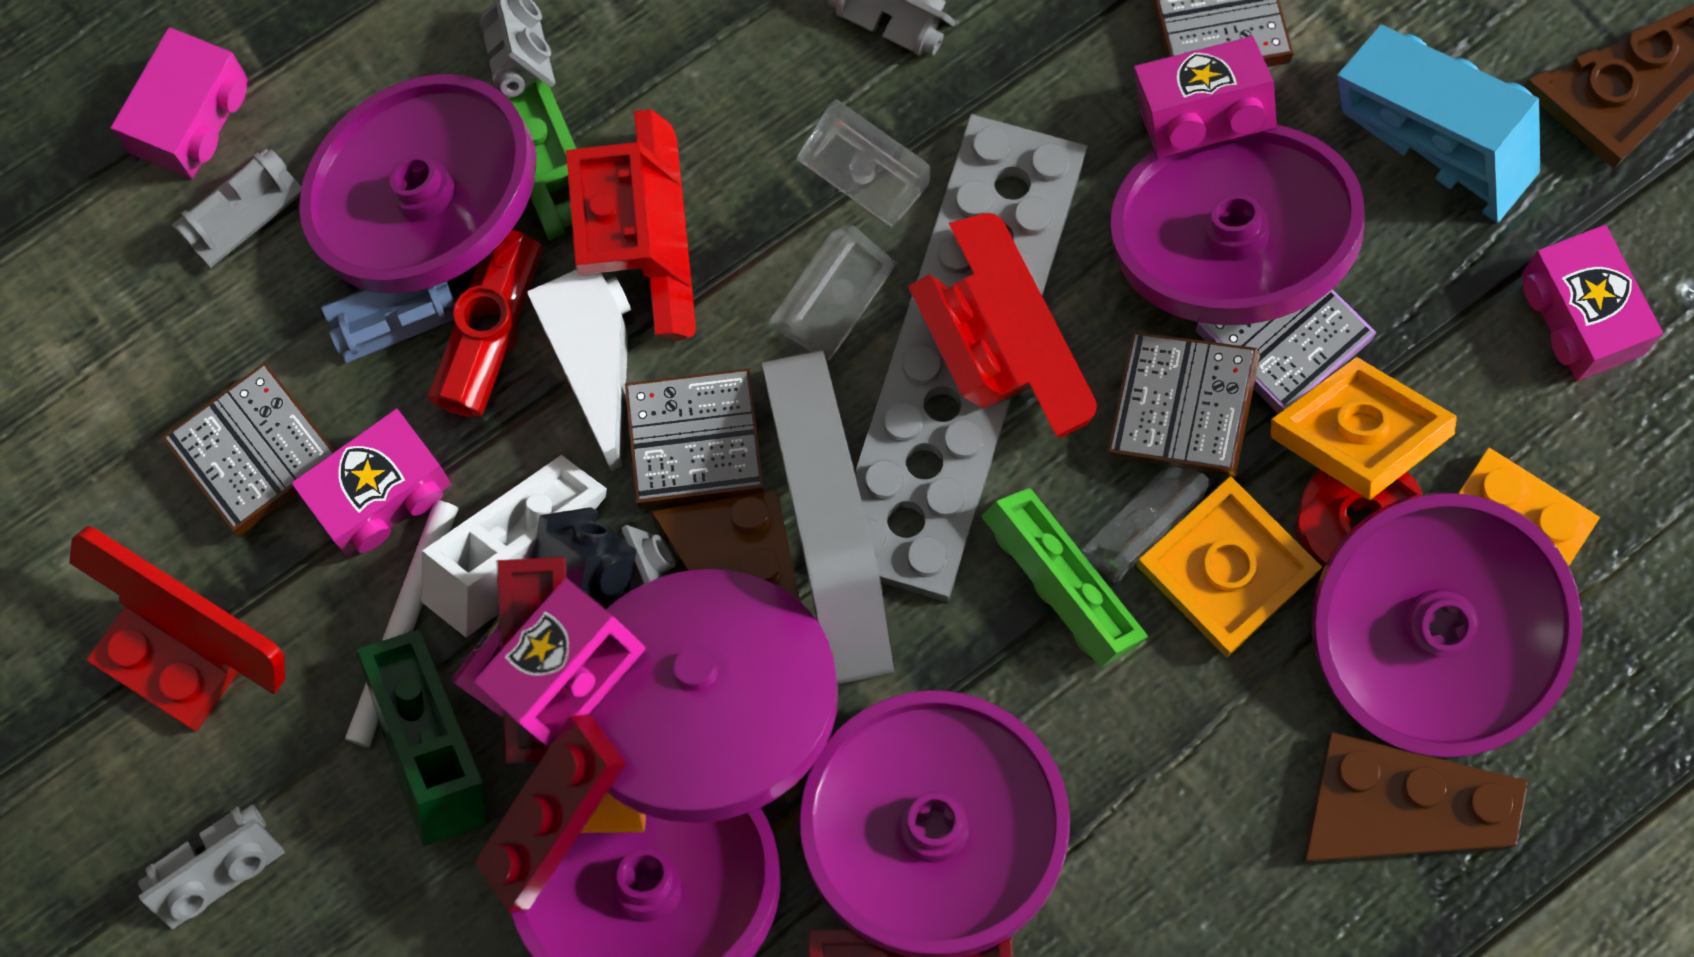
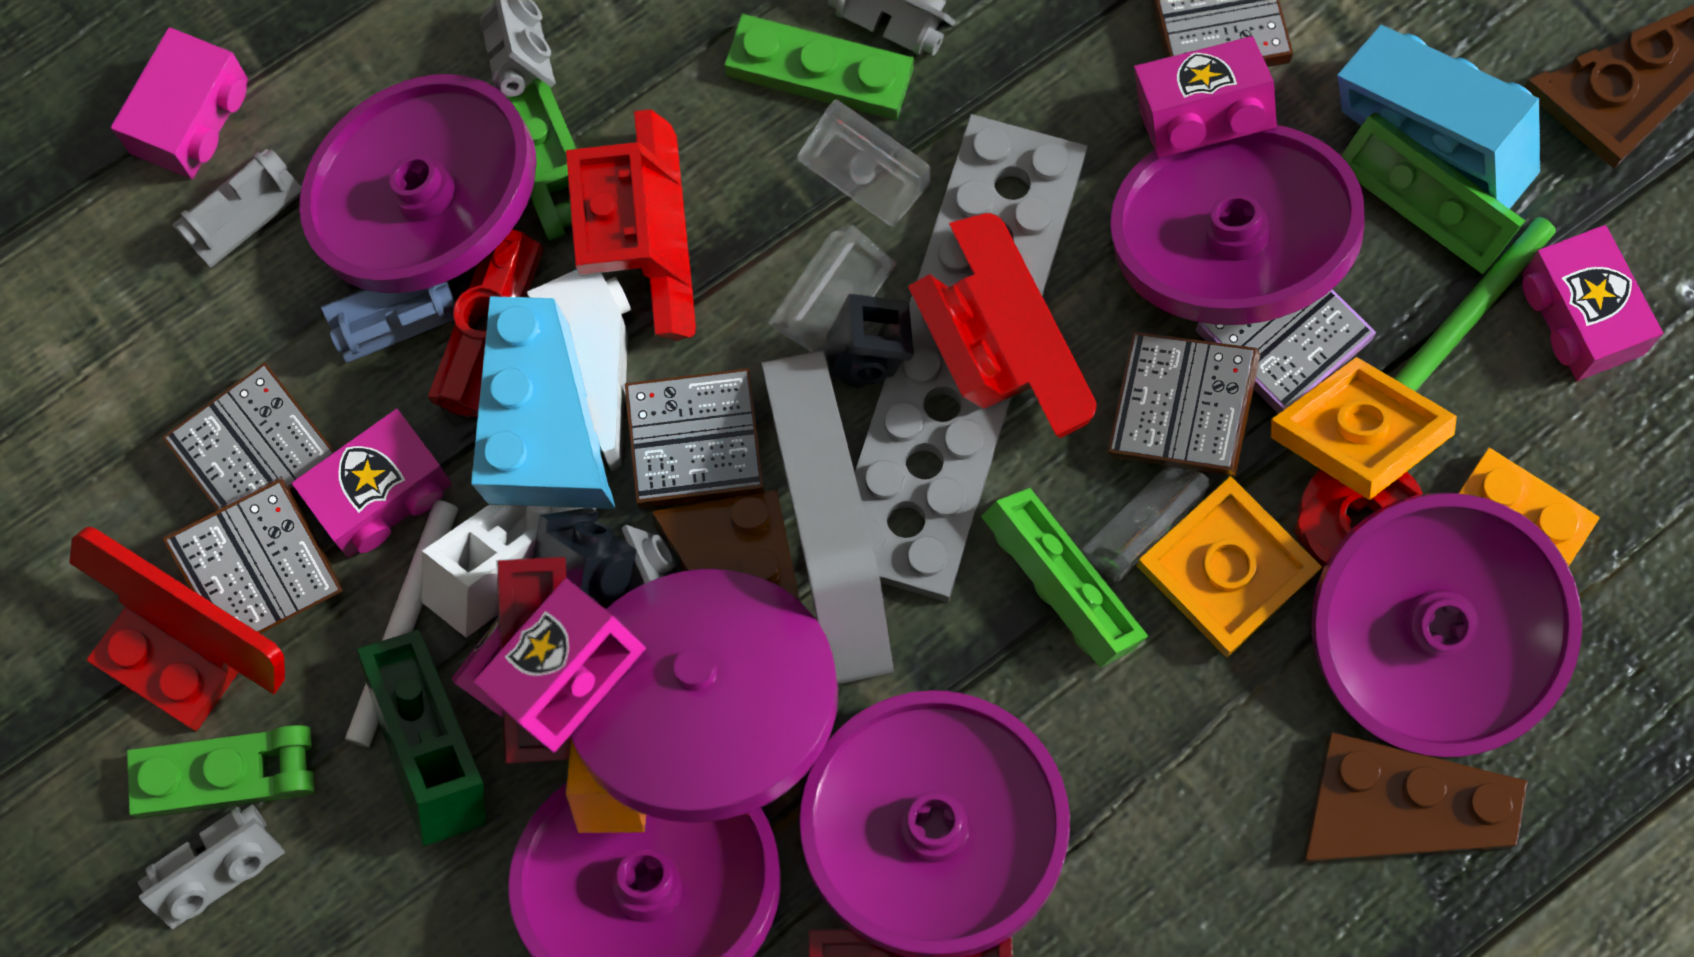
(218, 772): none -> bright green plate
(255, 558): none -> light grey tile
(534, 413): none -> medium azure wedge
(550, 812): dark red plate -> none
(819, 66): none -> bright green plate
(864, 357): none -> black brick
(1430, 193): none -> bright green plate
(1476, 304): none -> bright green bar

